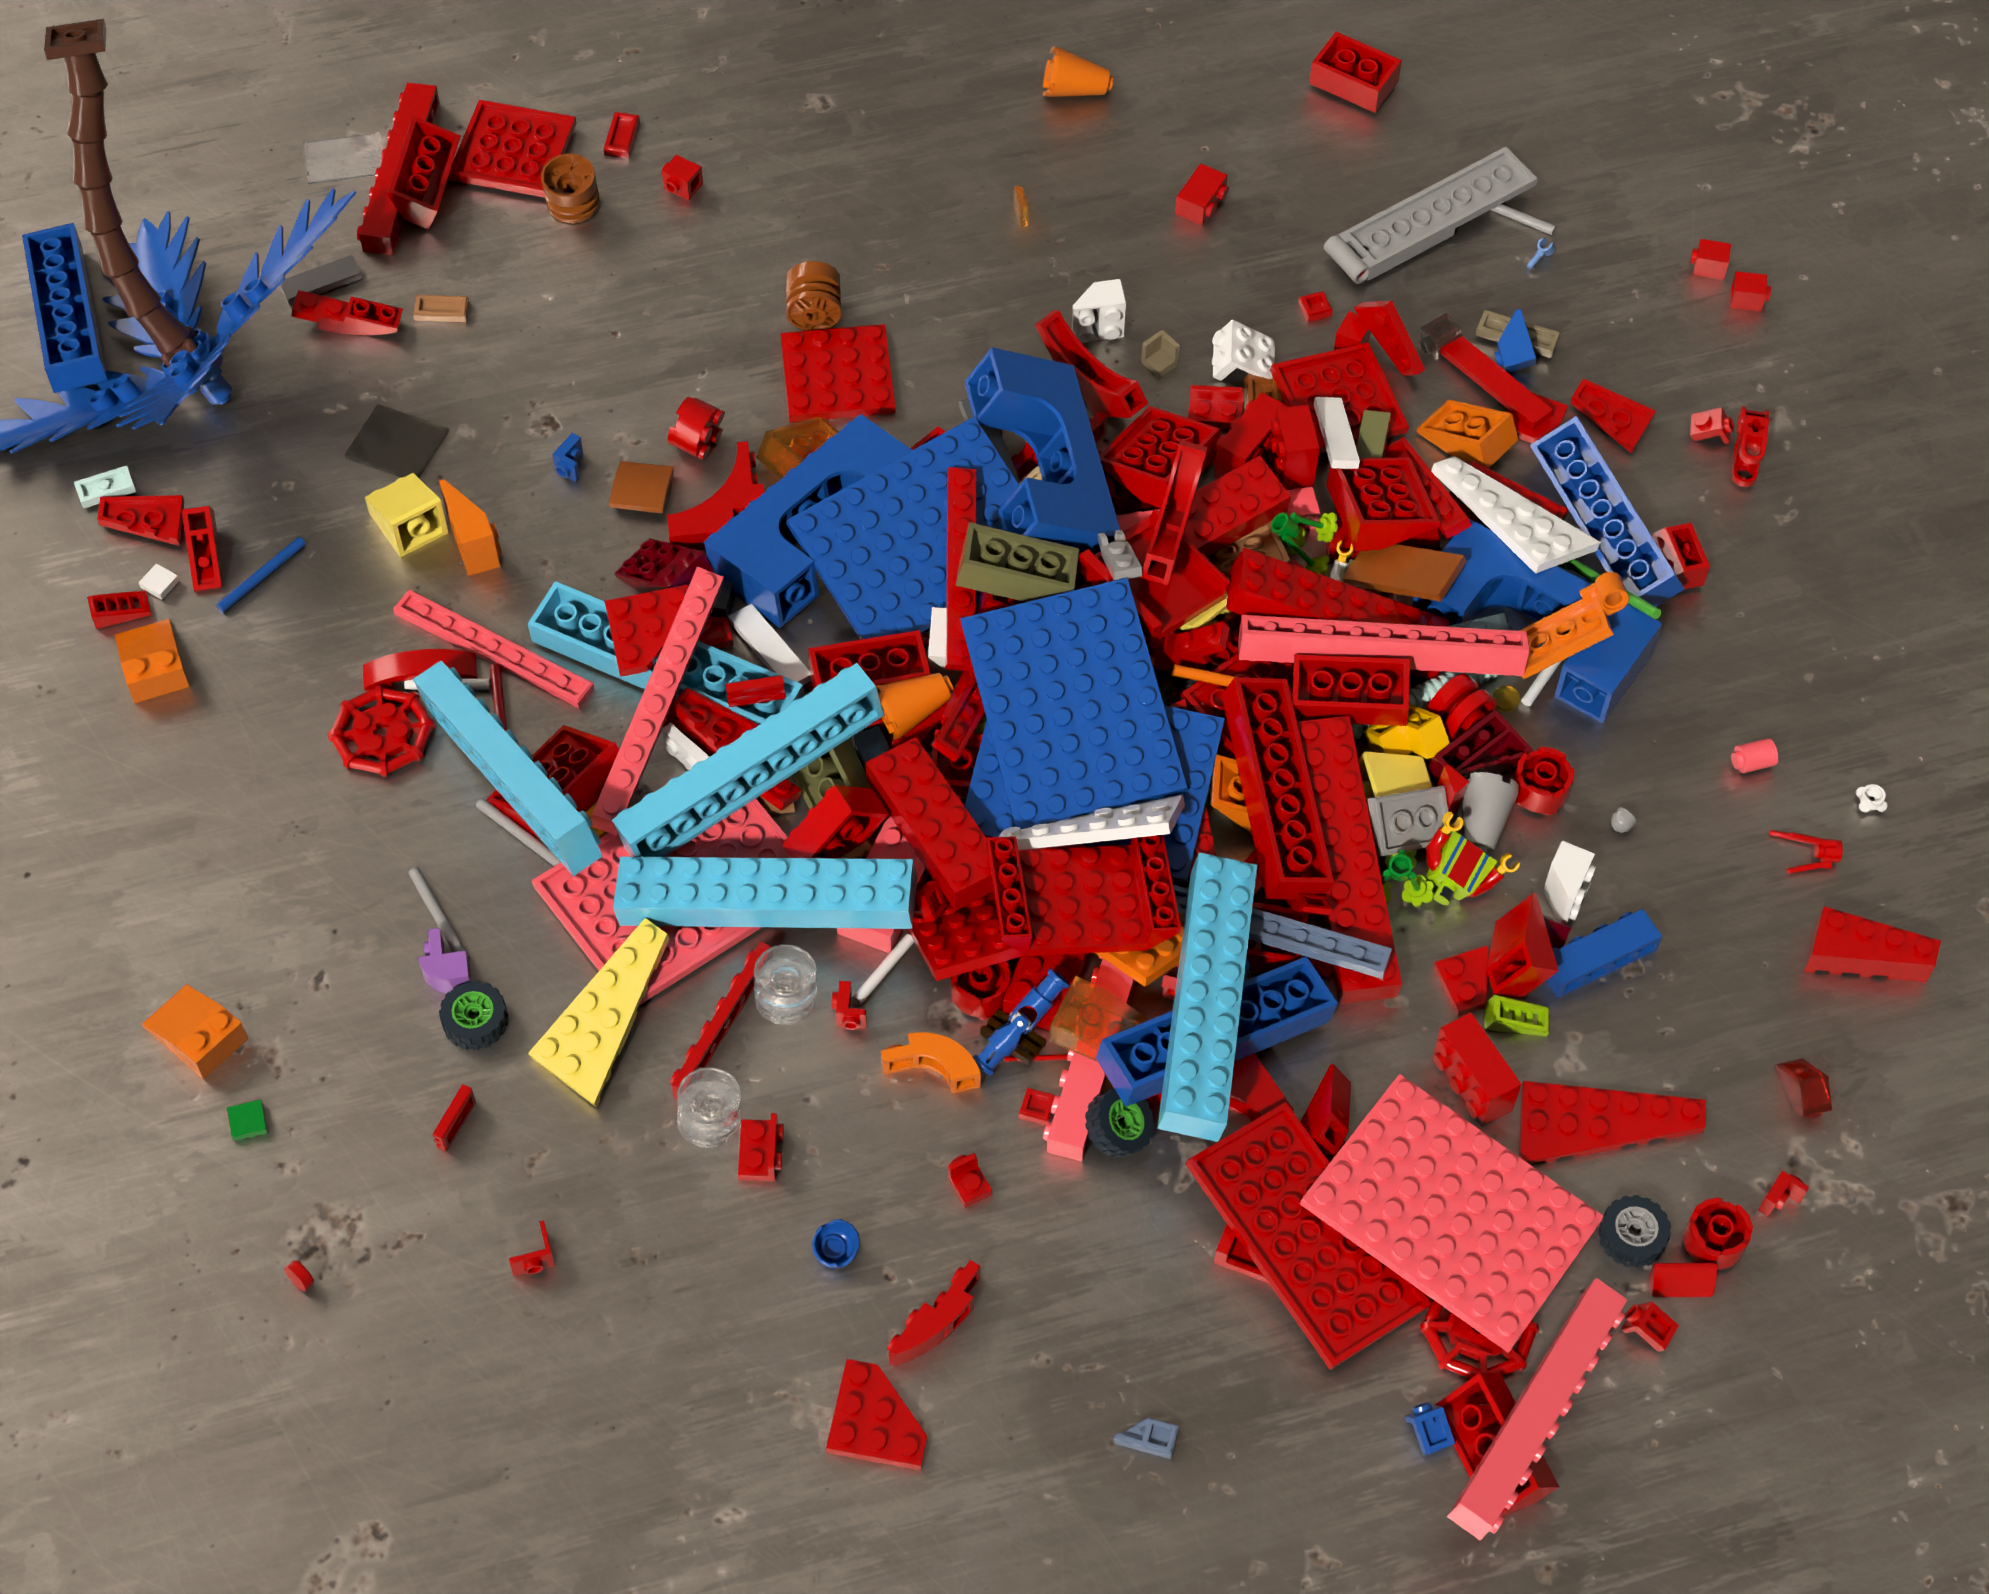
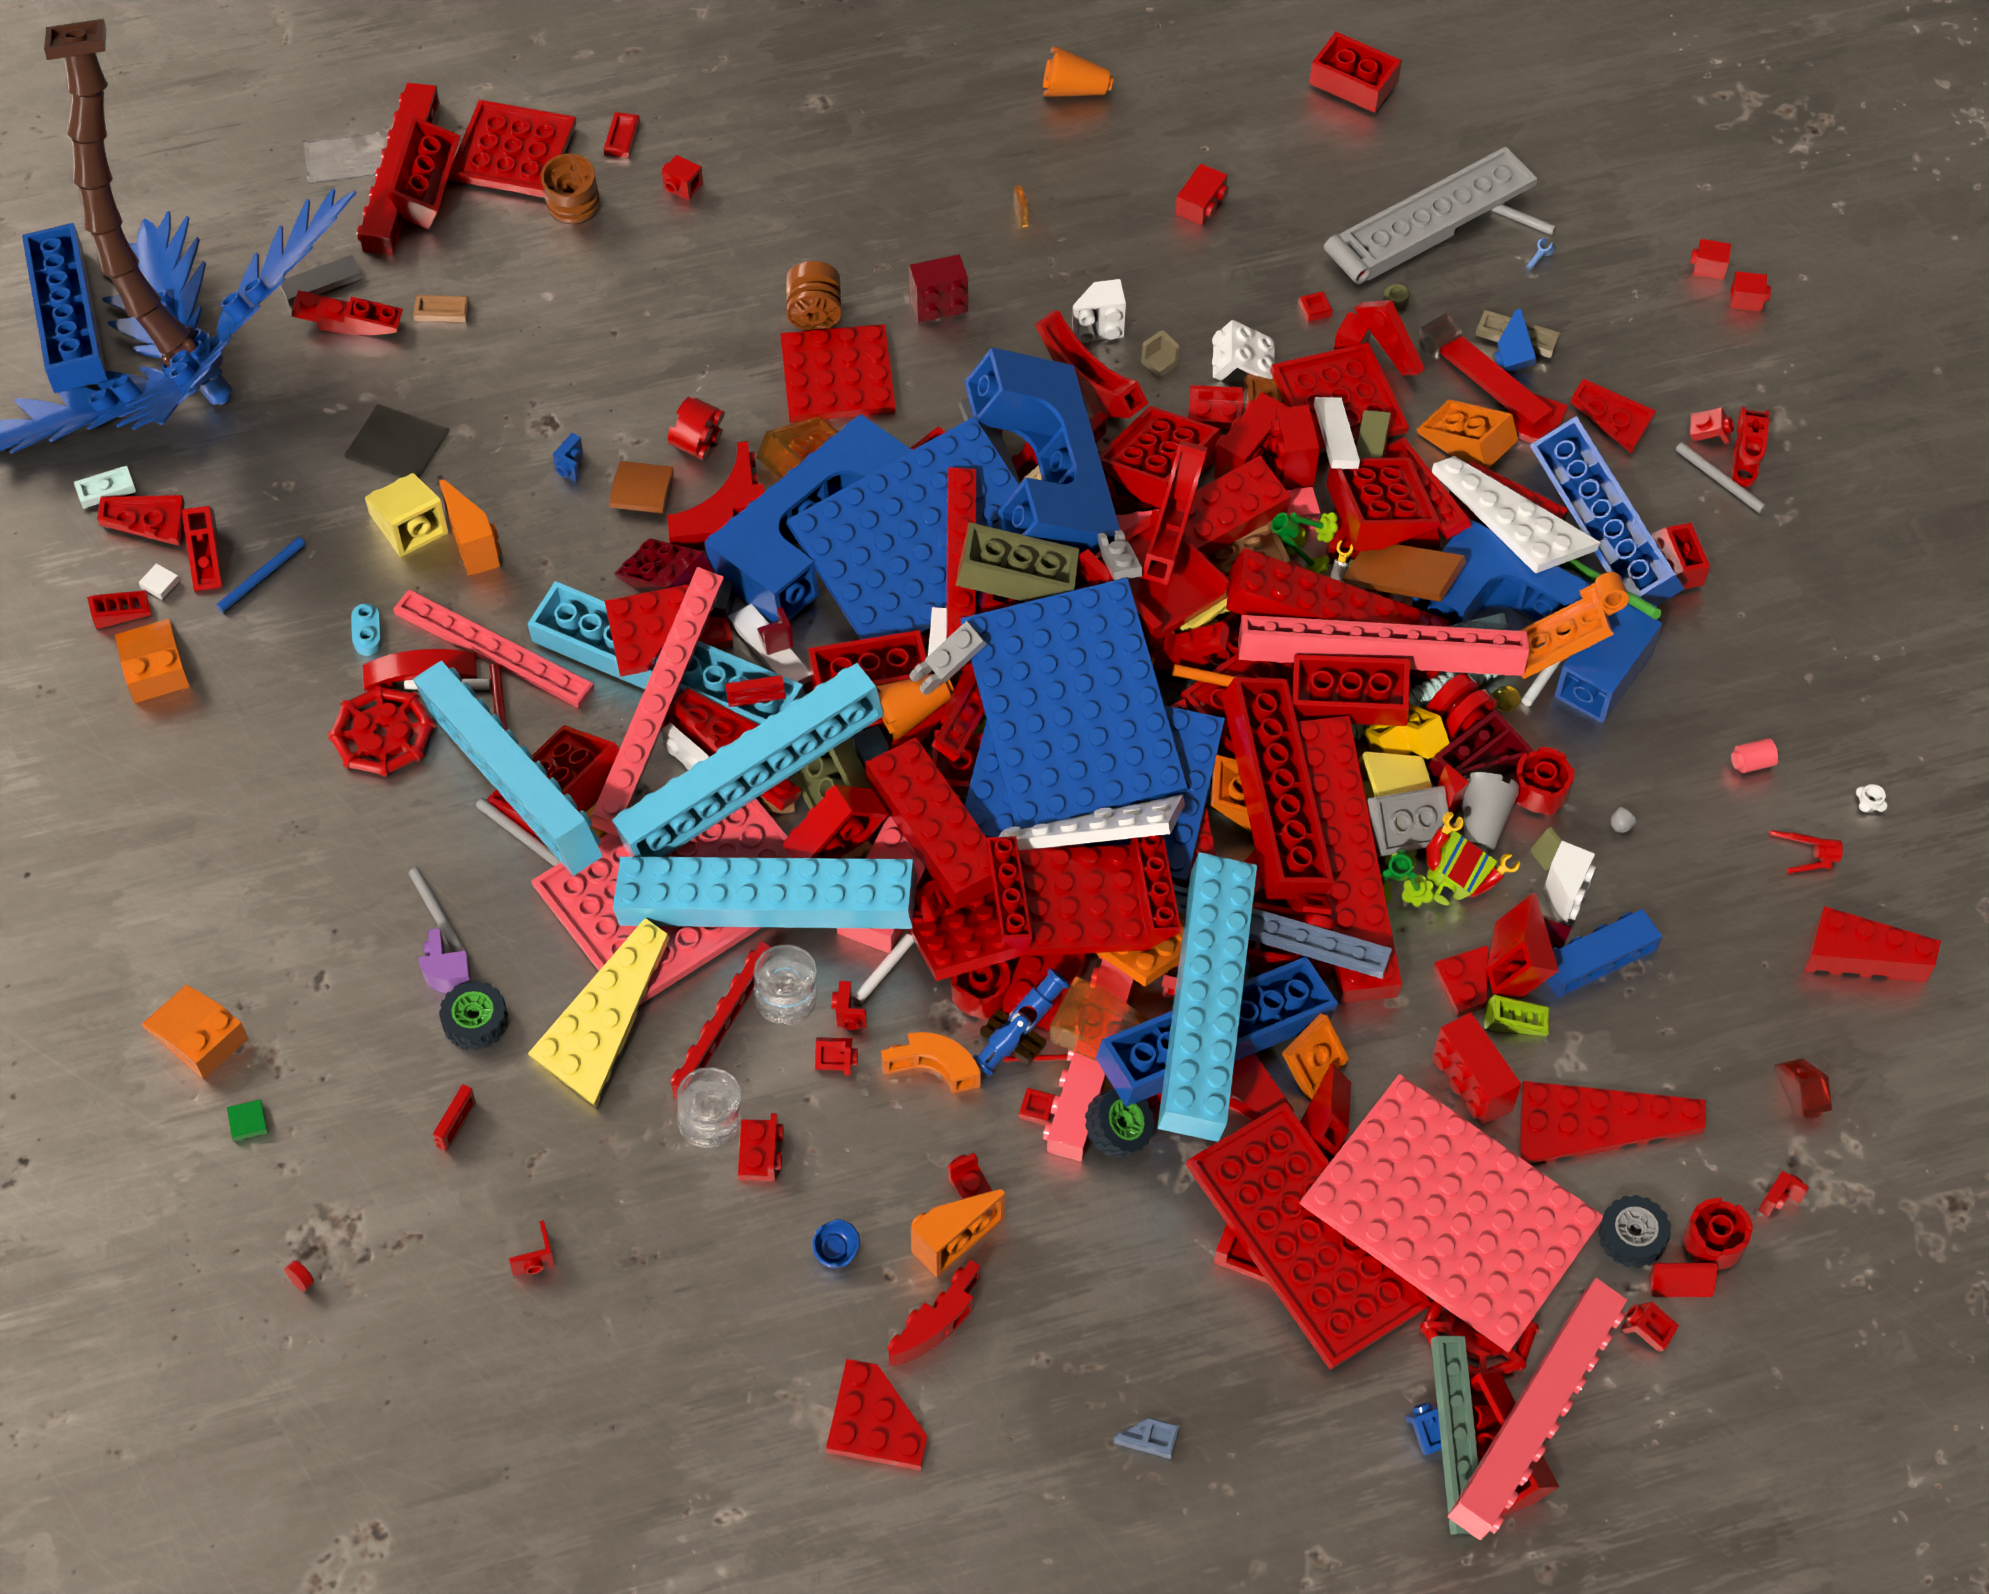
(366, 626): none -> medium azure plate
(777, 635): none -> dark red panel
(835, 1054): none -> red bracket
(938, 288): none -> dark red brick
(948, 657): none -> light grey hinge
(954, 1228): none -> orange slope
(1313, 1053): none -> orange tile
(1319, 921): none -> red tile
(1398, 294): none -> olive tile
(1454, 1417): none -> sand green plate
(1546, 848): none -> olive slope
(1720, 477): none -> light grey bar

